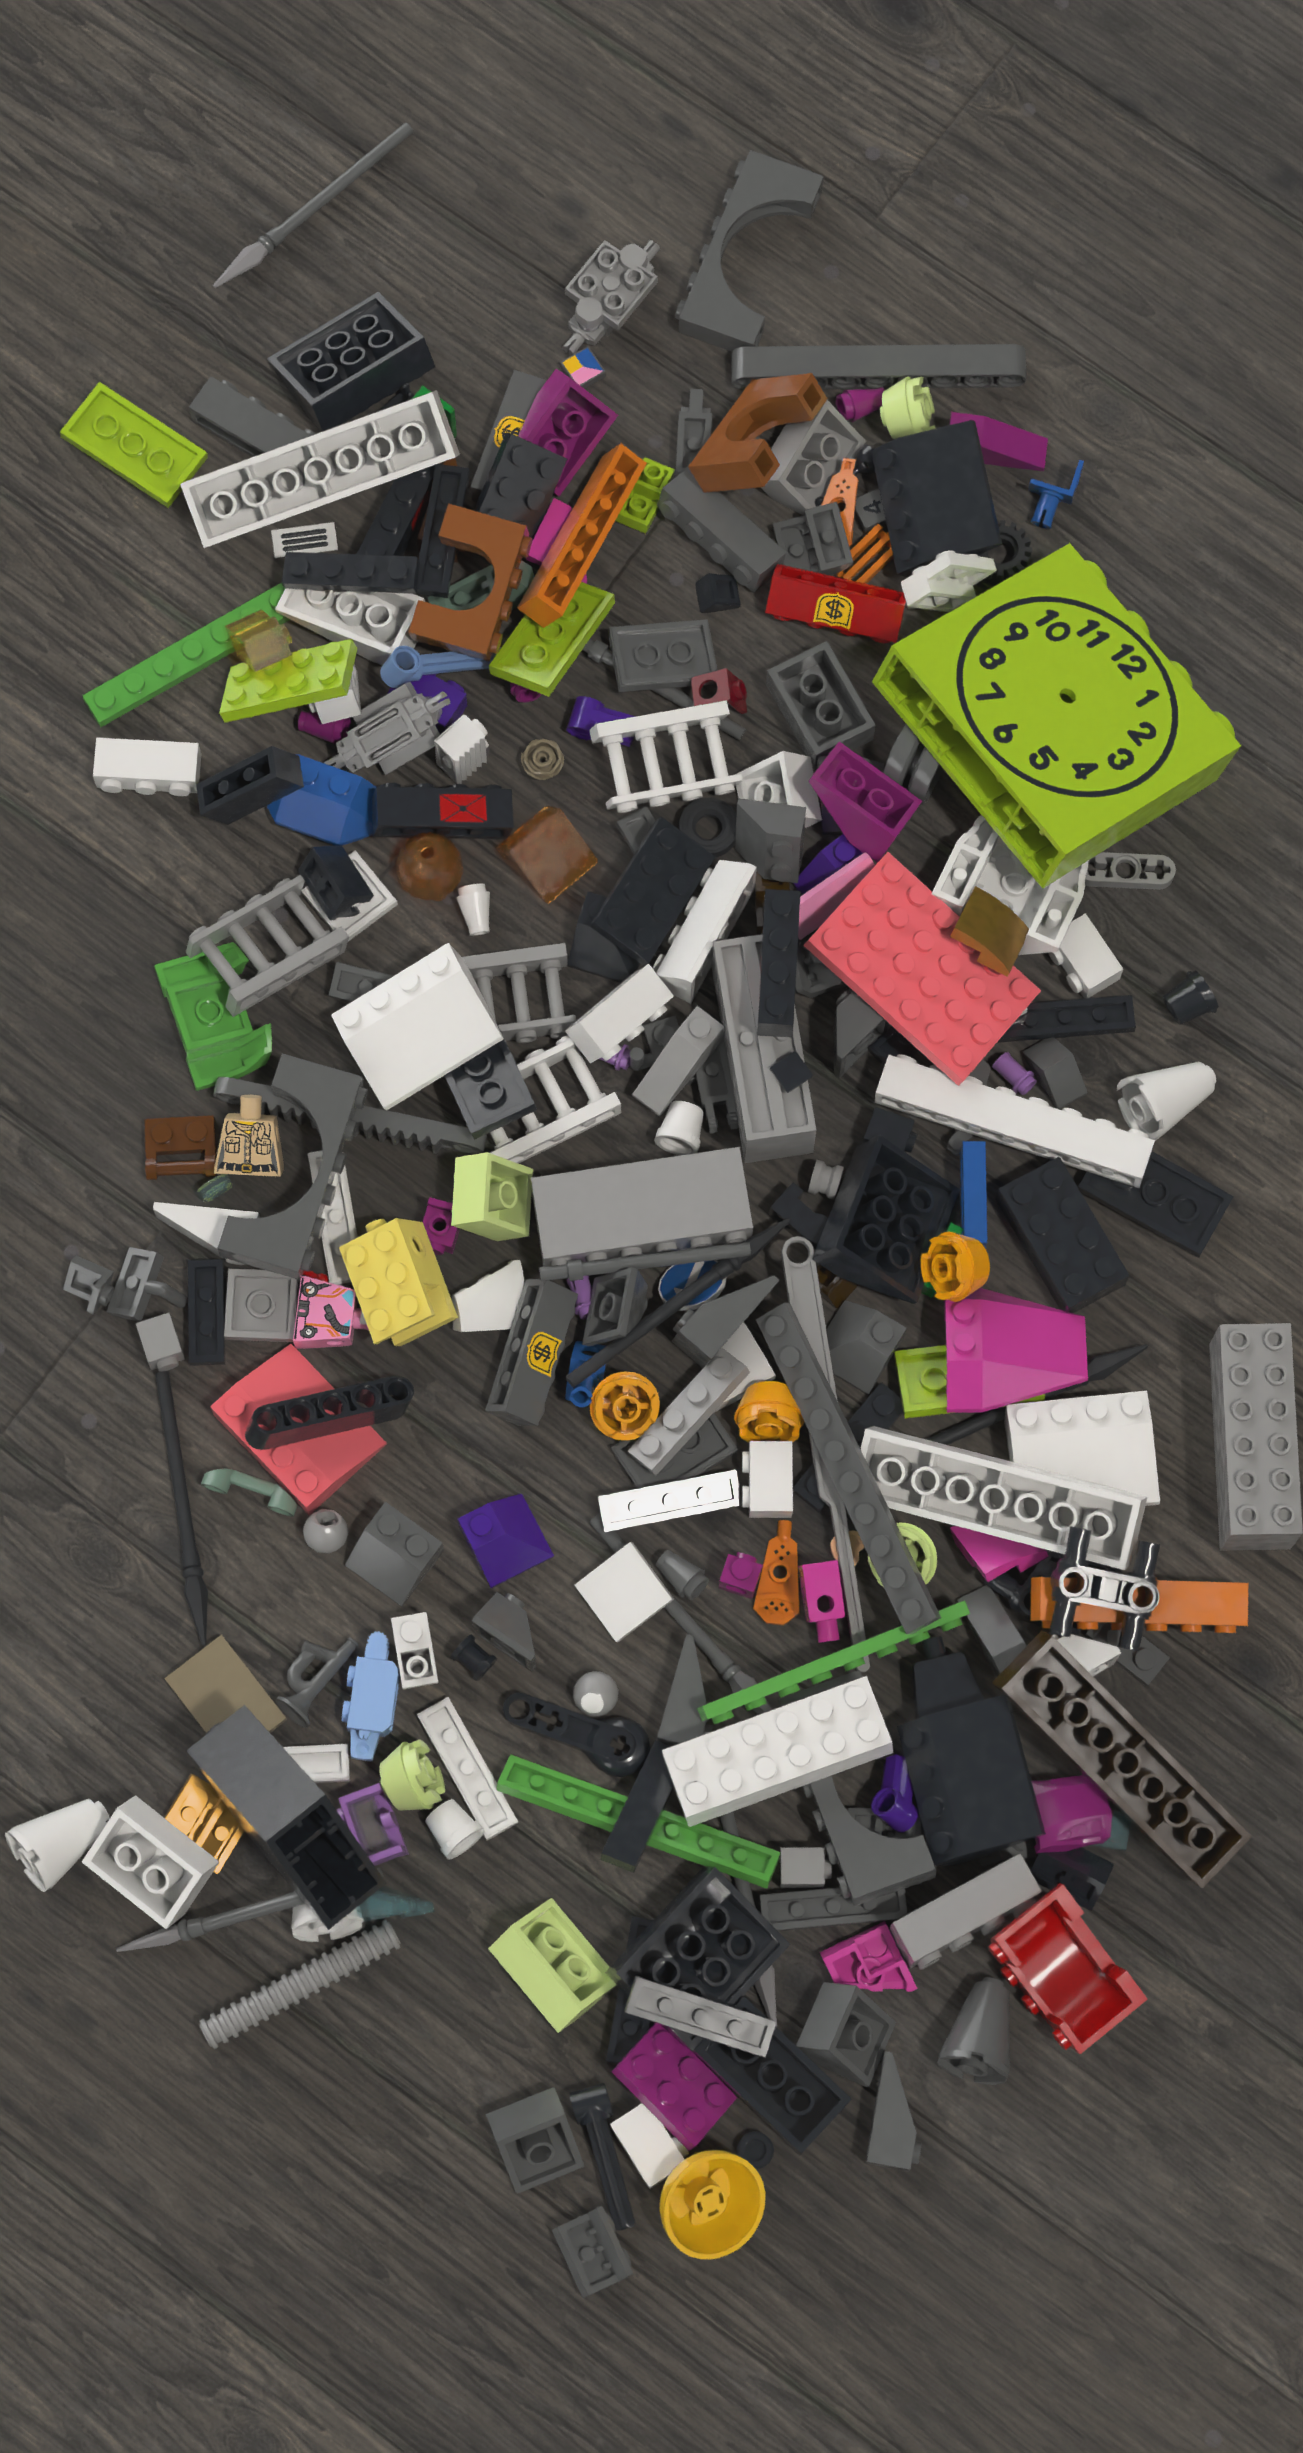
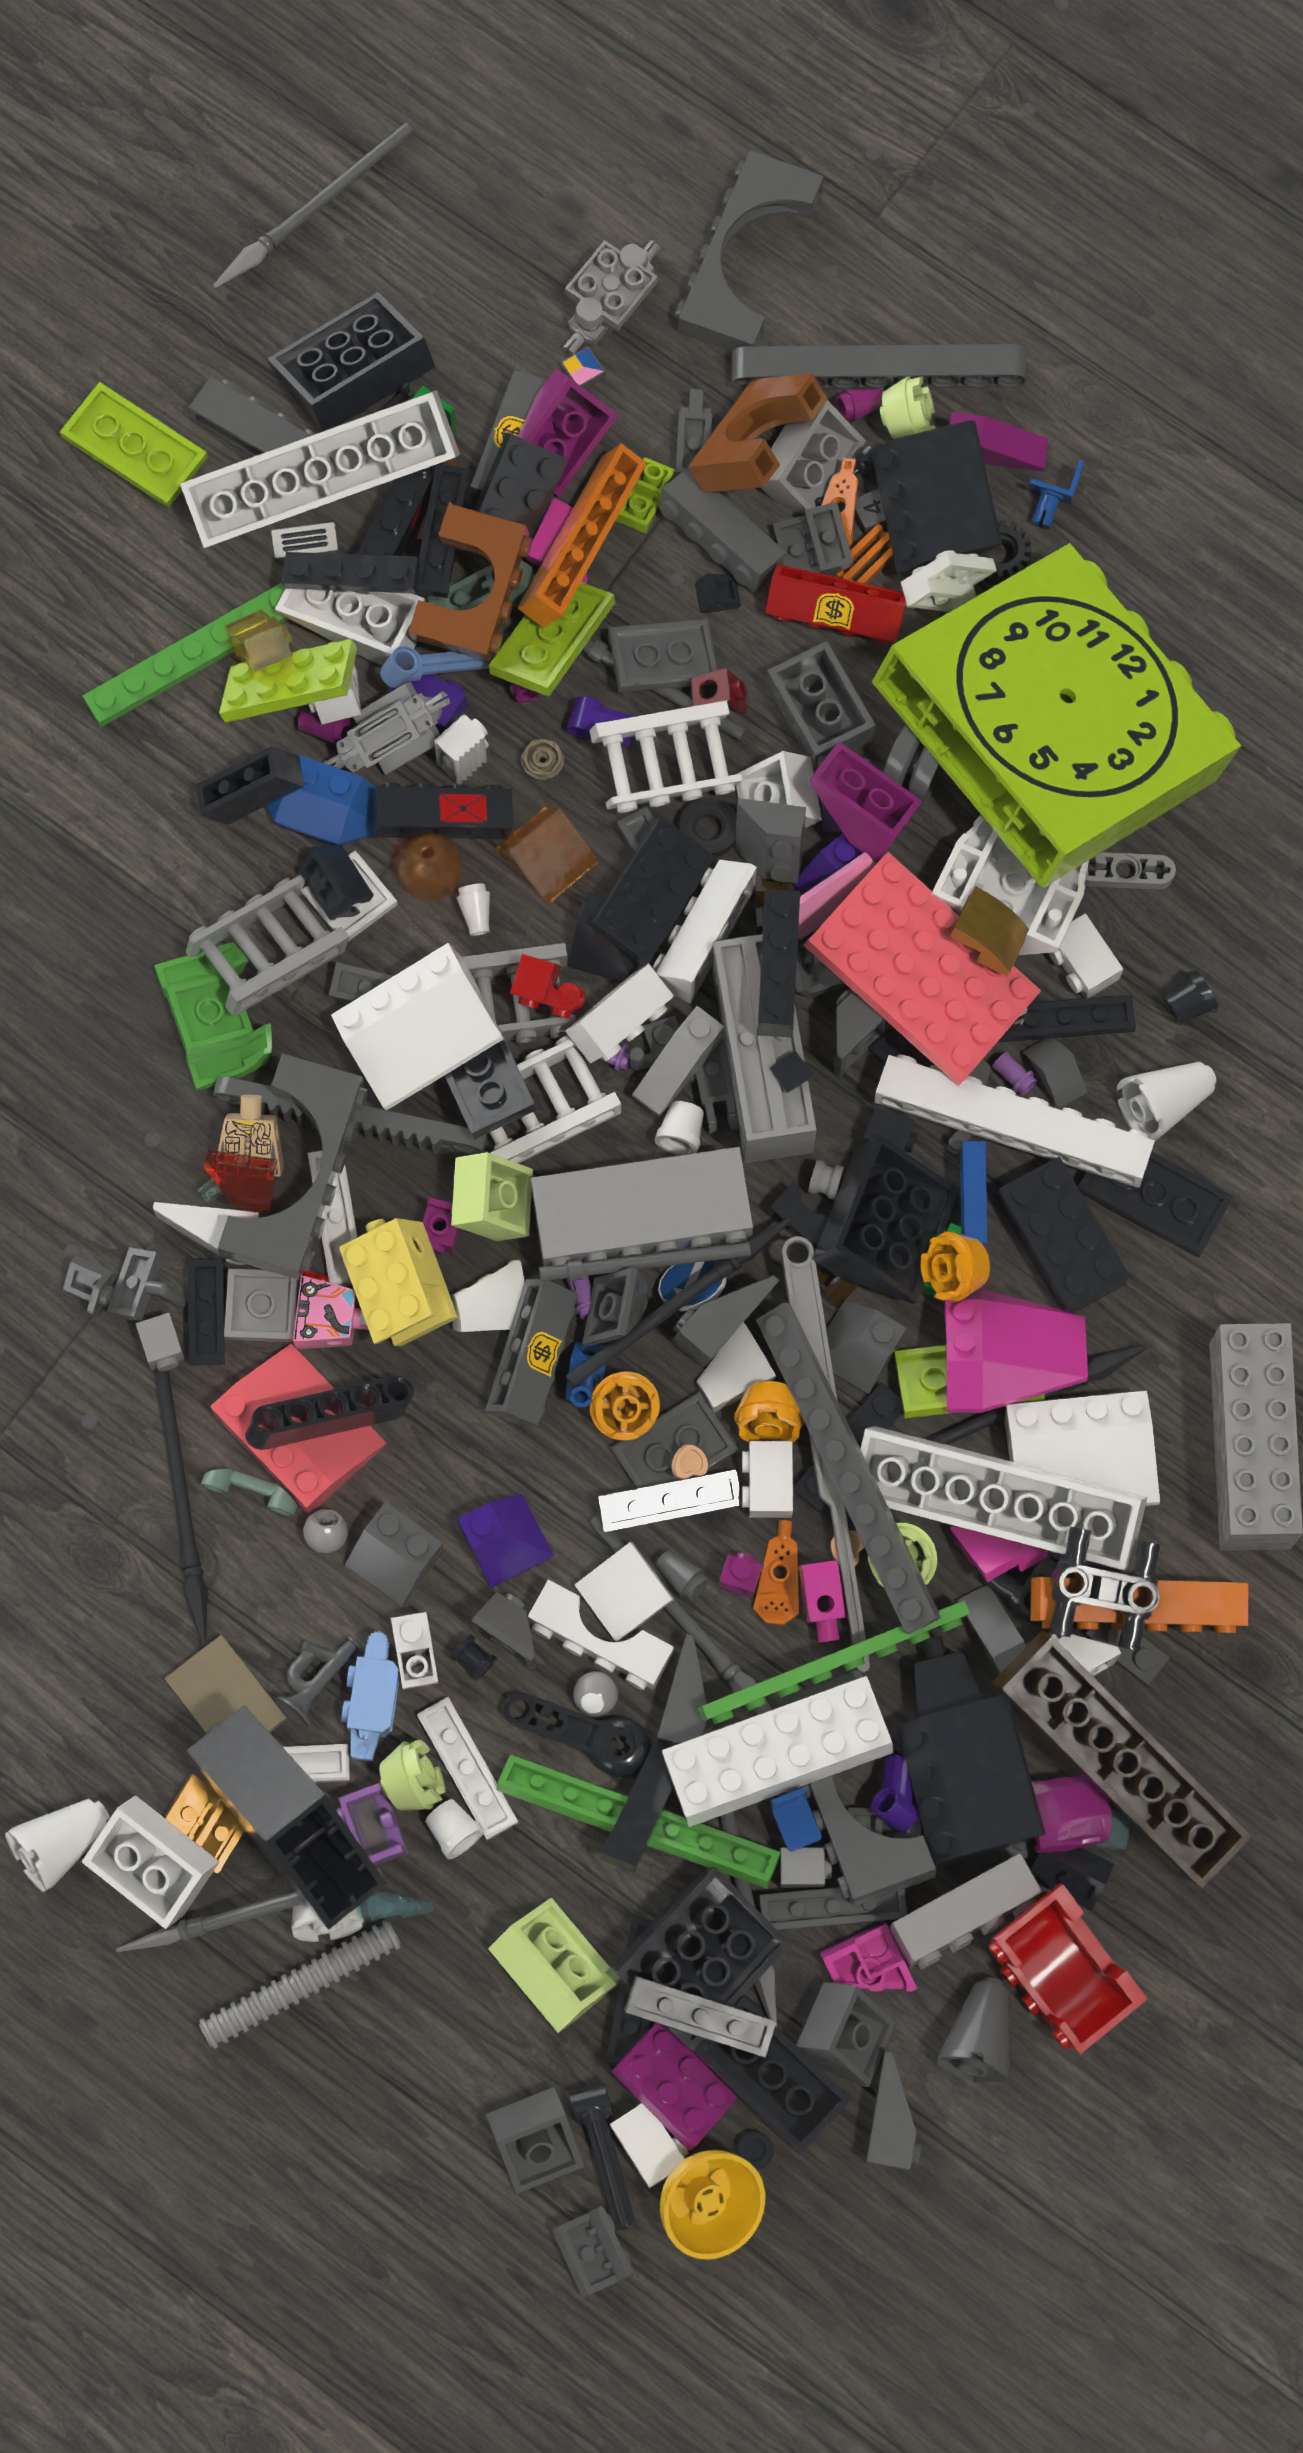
(147, 766): white brick -> none
(180, 1136): reddish brown plate -> none
(244, 1178): none -> clear red slope
(537, 982): none -> red brick
(639, 1658): none -> white arch
(689, 1411): light grey plate -> none
(689, 1461): none -> light nougat piece
(795, 1820): none -> blue bracket

